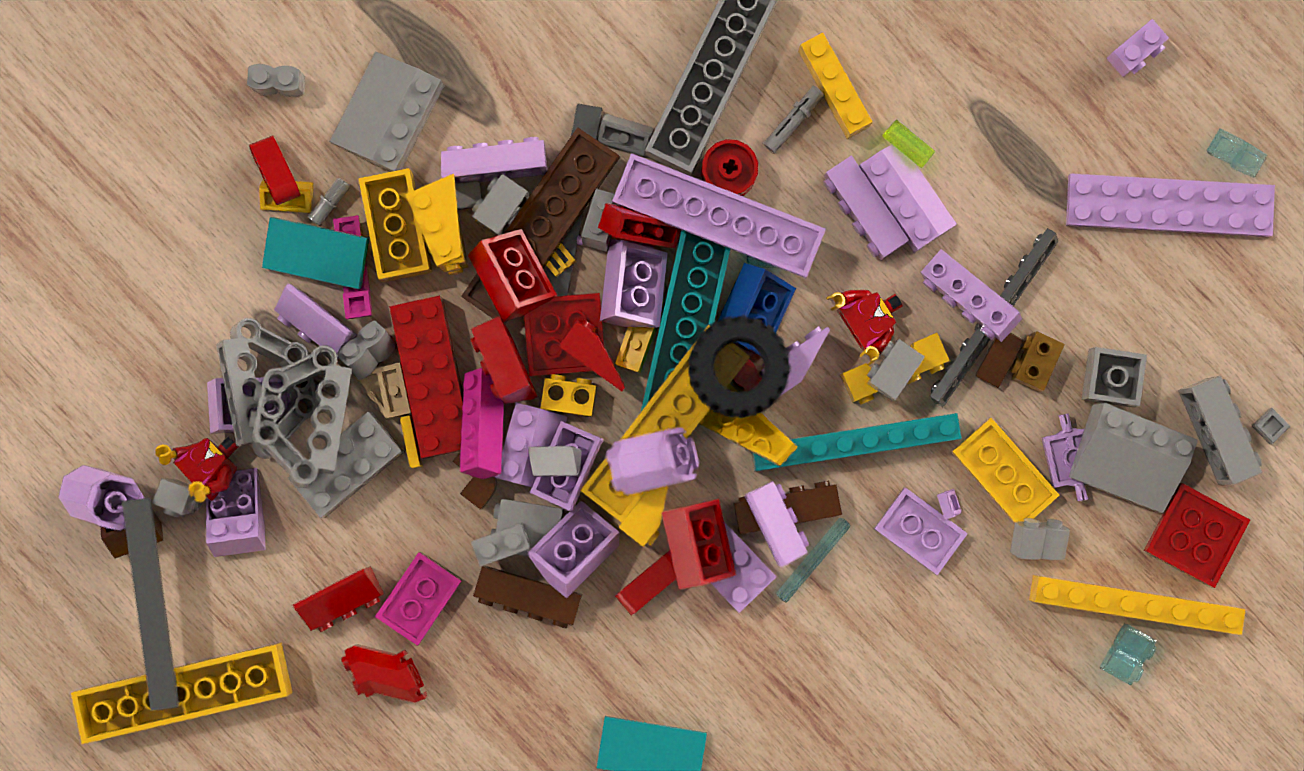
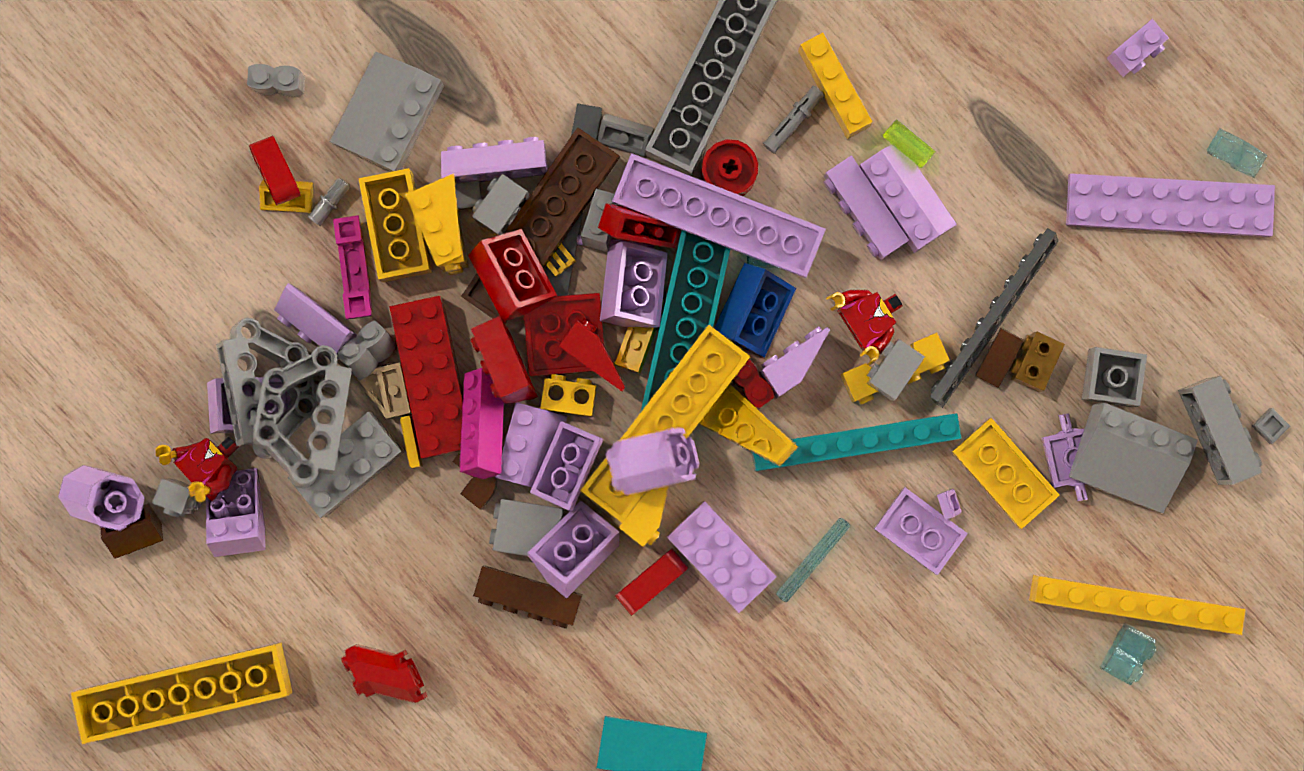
(150, 604): dark grey tile -> none
(315, 252): teal tile -> none
(340, 600): red slope -> none
(418, 598): dark pink plate -> none
(501, 544): light grey brick -> none
(555, 460): light grey slope -> none
(698, 544): red slope -> none
(764, 341): black tyre -> none
(777, 523): lavender slope -> none
(806, 504): reddish brown brick -> none
(971, 296): lavender brick -> none
(1040, 540): light grey brick -> none
(1197, 535): red plate -> none

